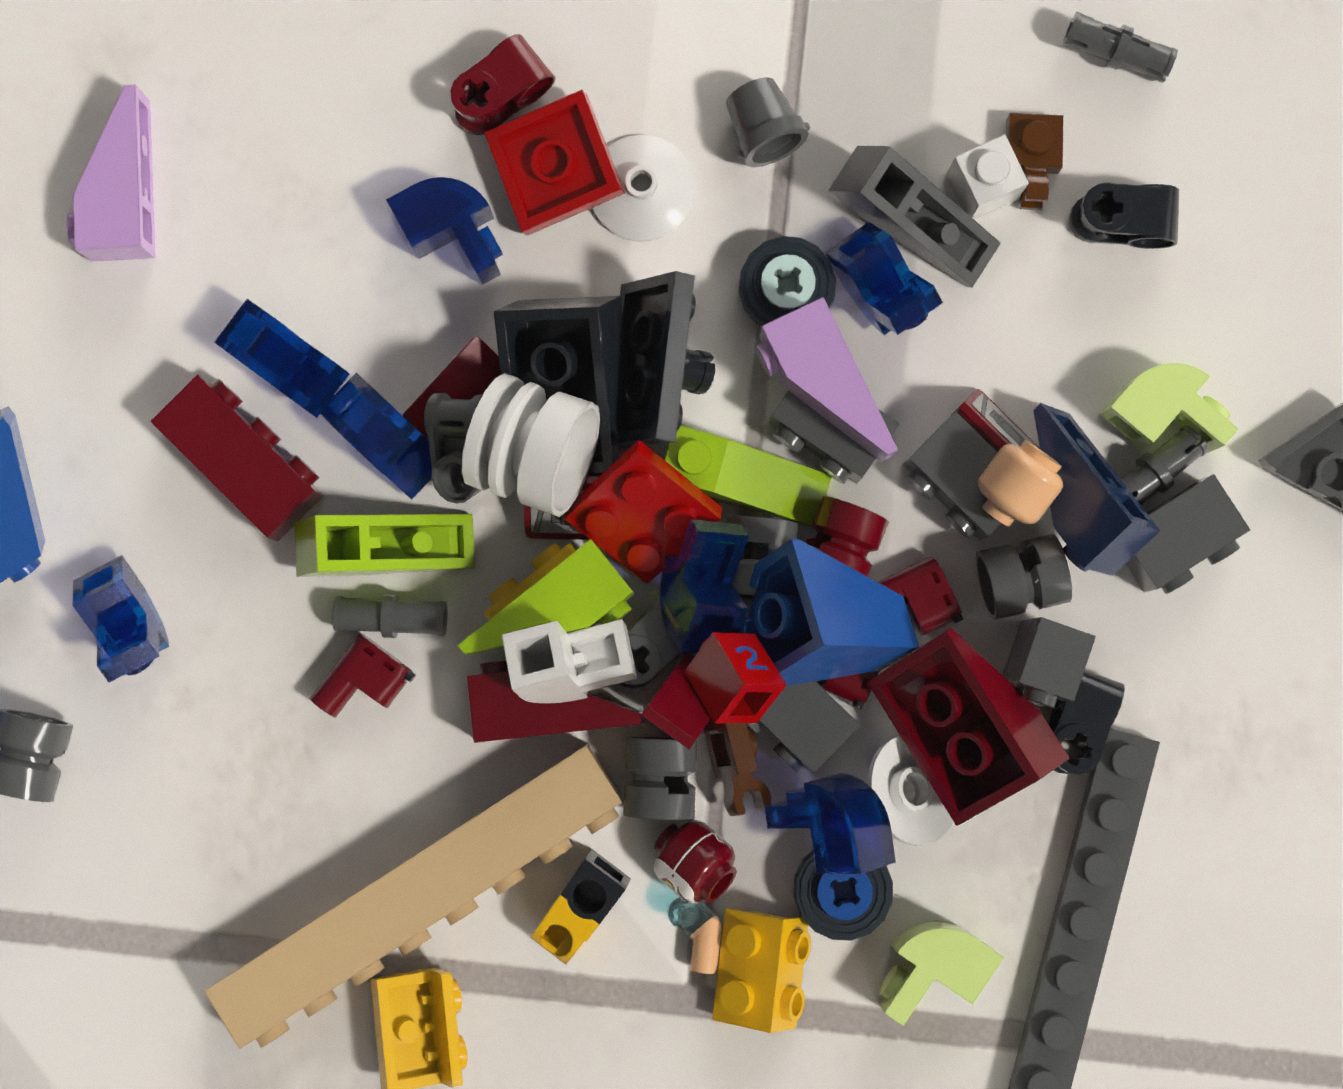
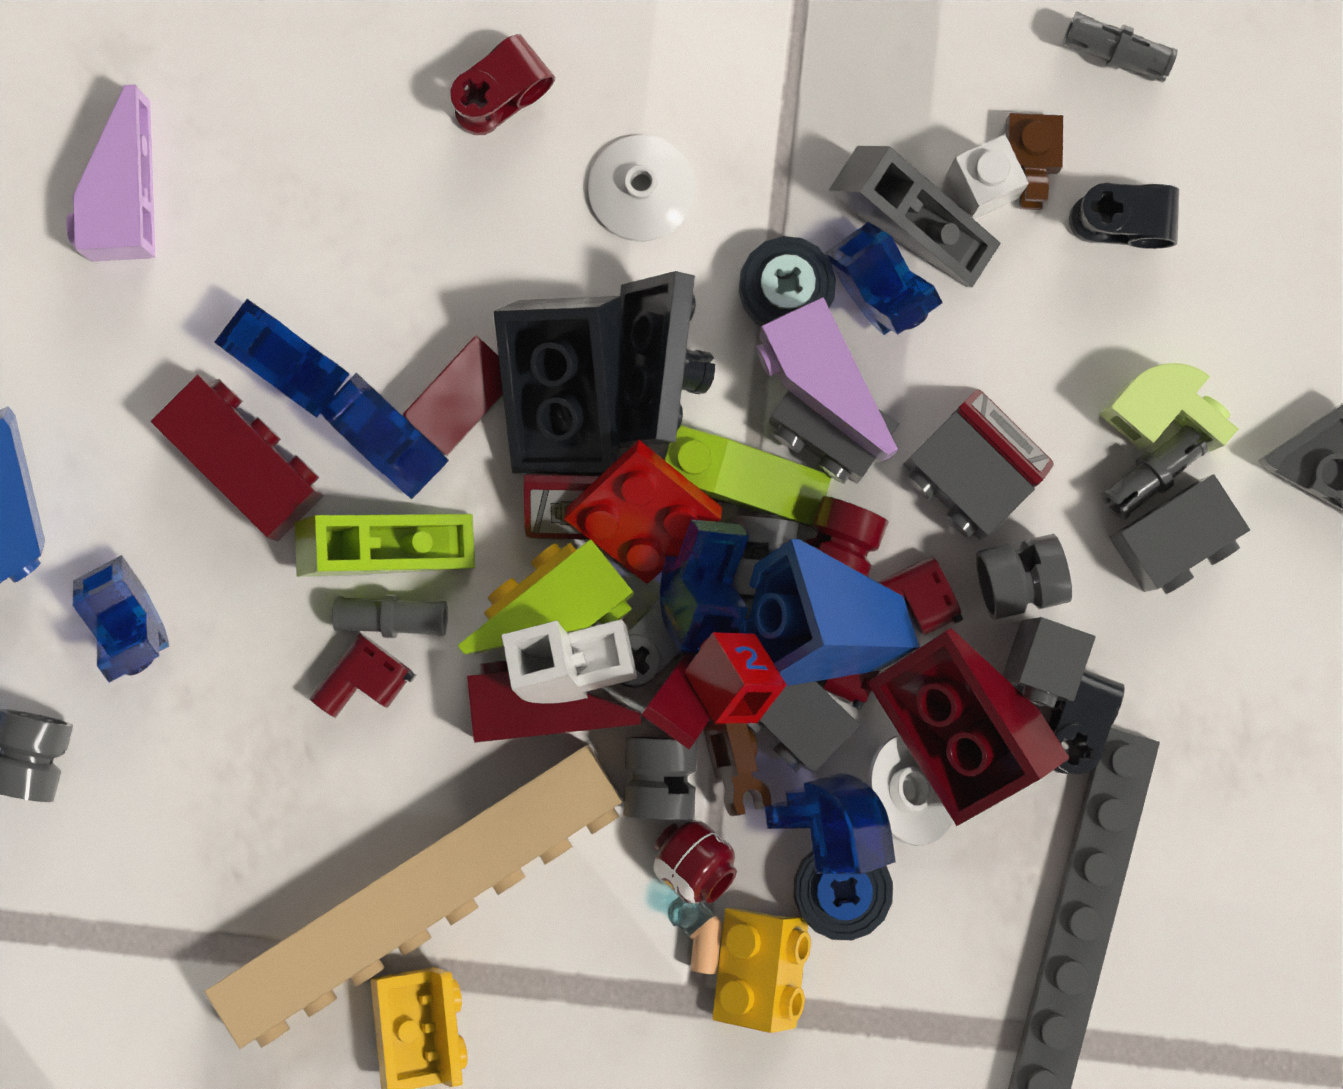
(444, 211): clear blue brick -> none
(447, 426): dark grey piece -> none
(530, 444): white wheel -> none
(554, 162): red plate -> none
(581, 907): leg -> none
(765, 123): dark grey piece -> none
(939, 953): yellowish green brick -> none
(1020, 484): light nougat head -> none
(1095, 508): dark blue slope -> none

